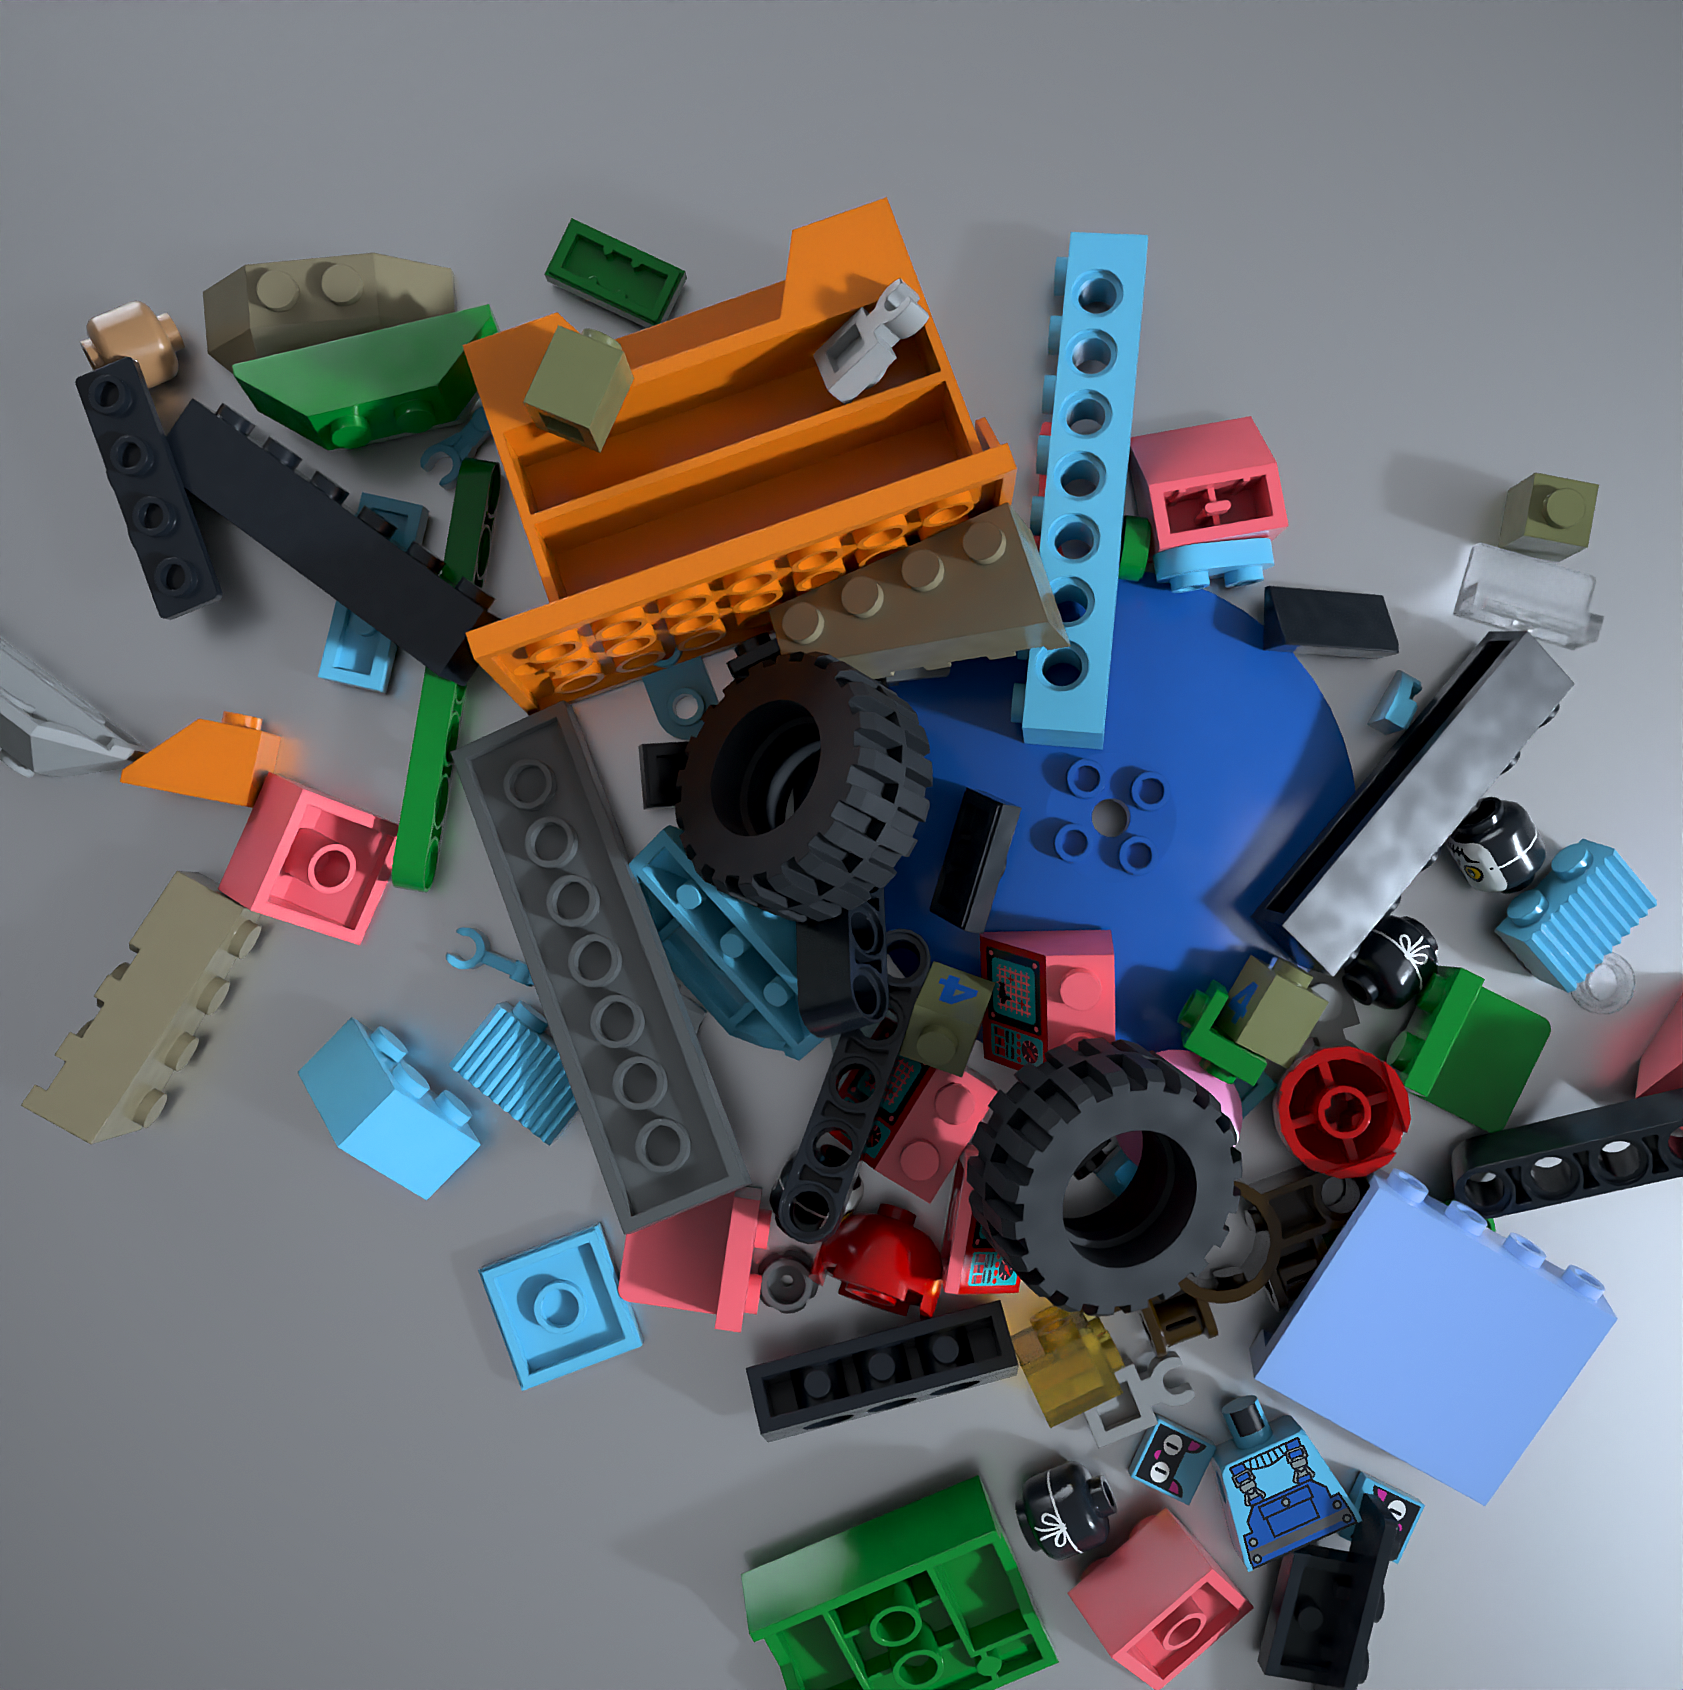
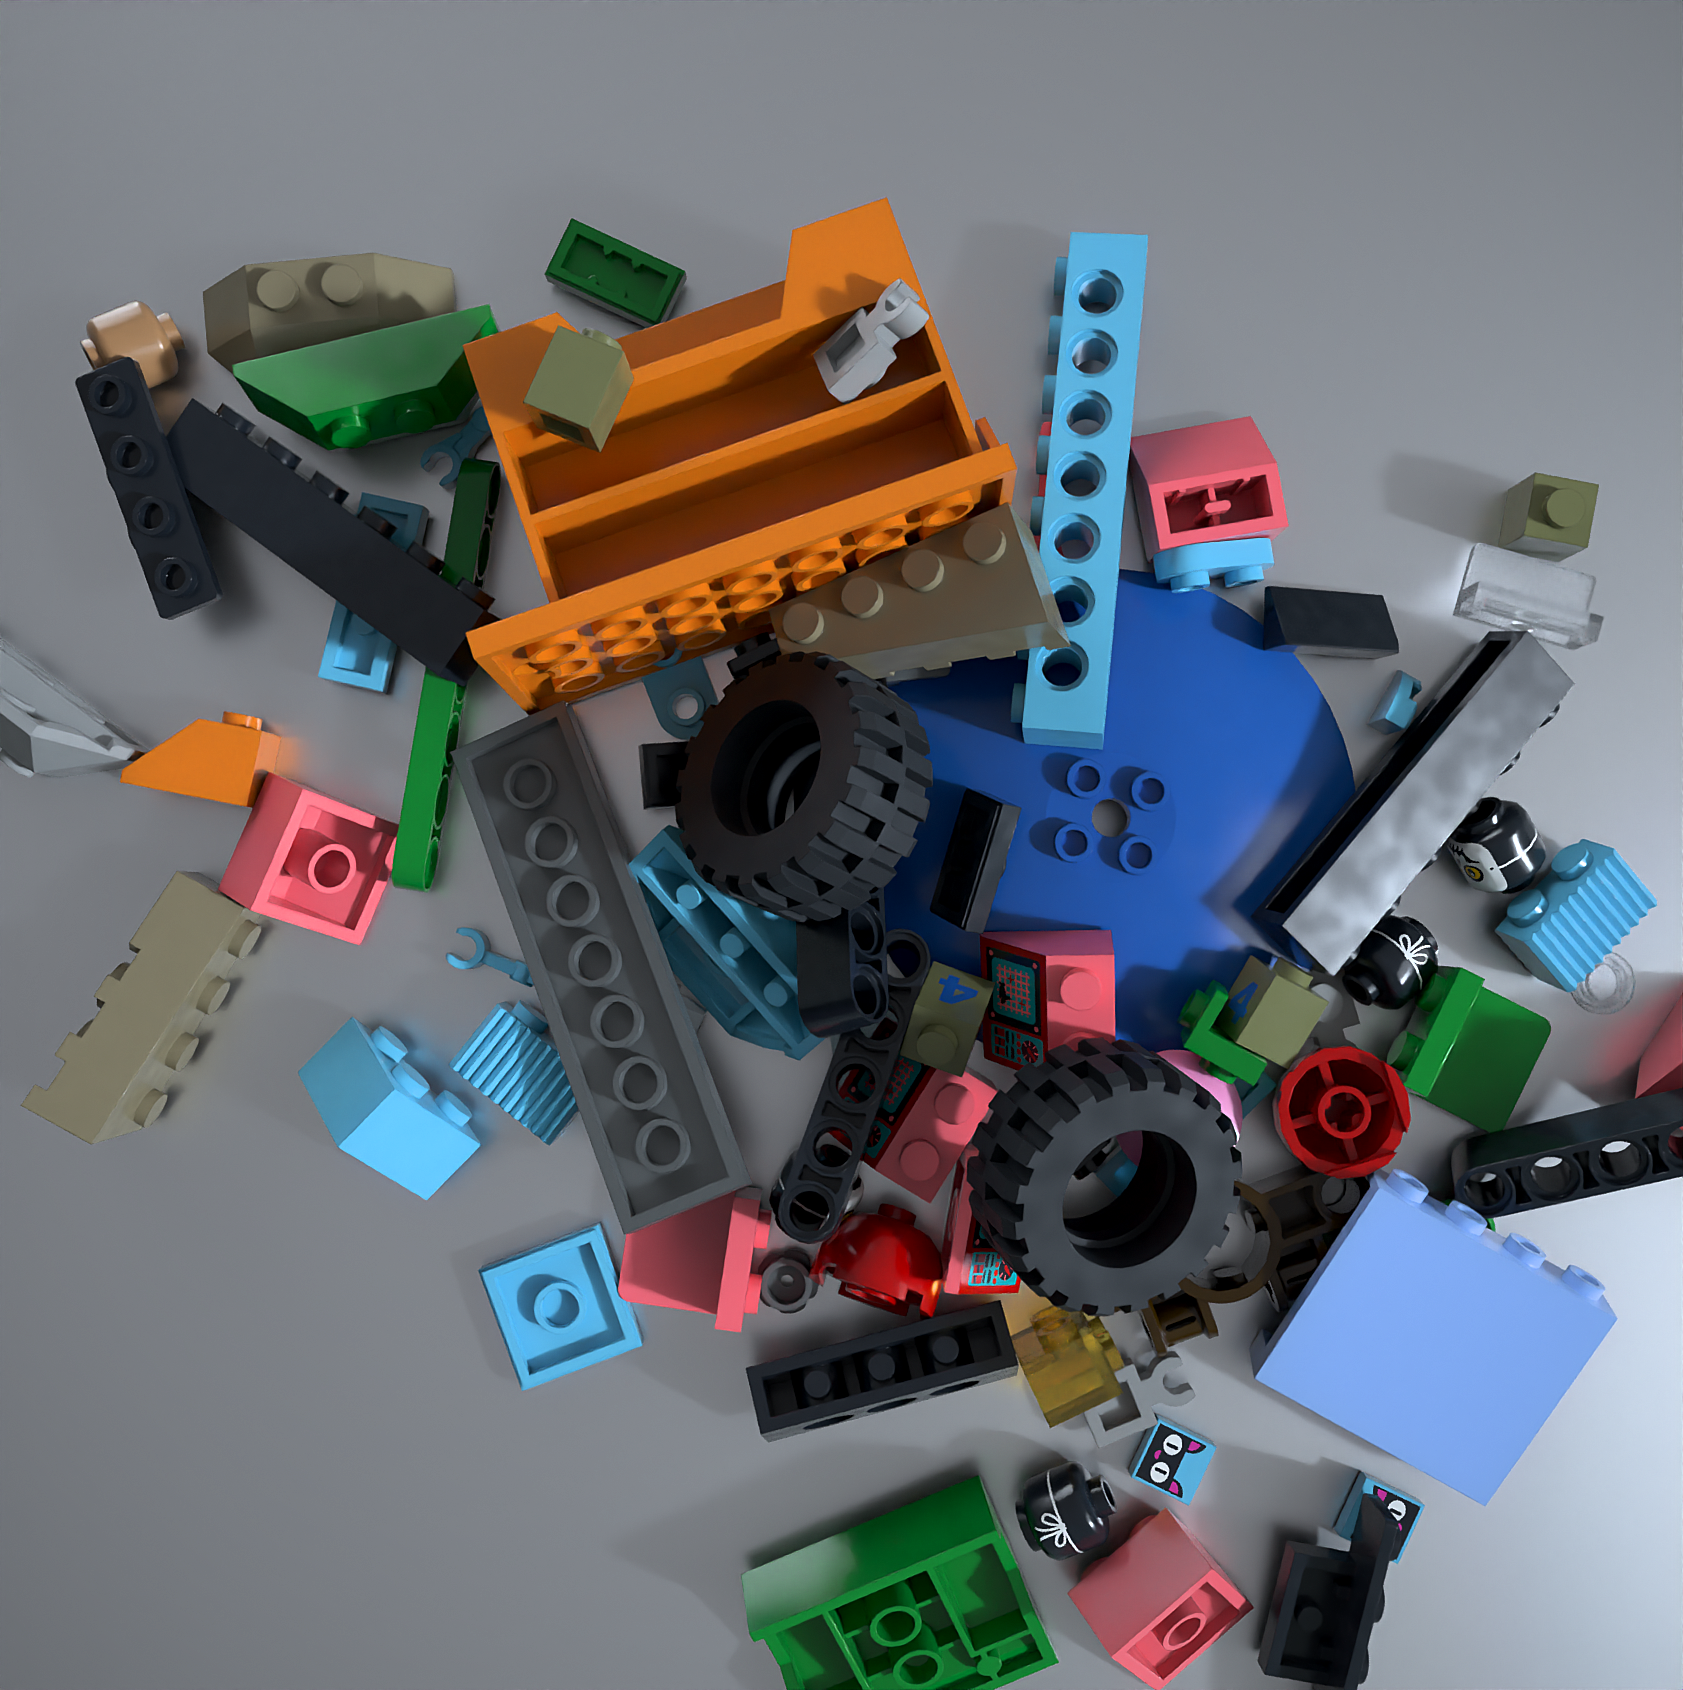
(1134, 547): green tile -> none
(1275, 1486): torso -> none

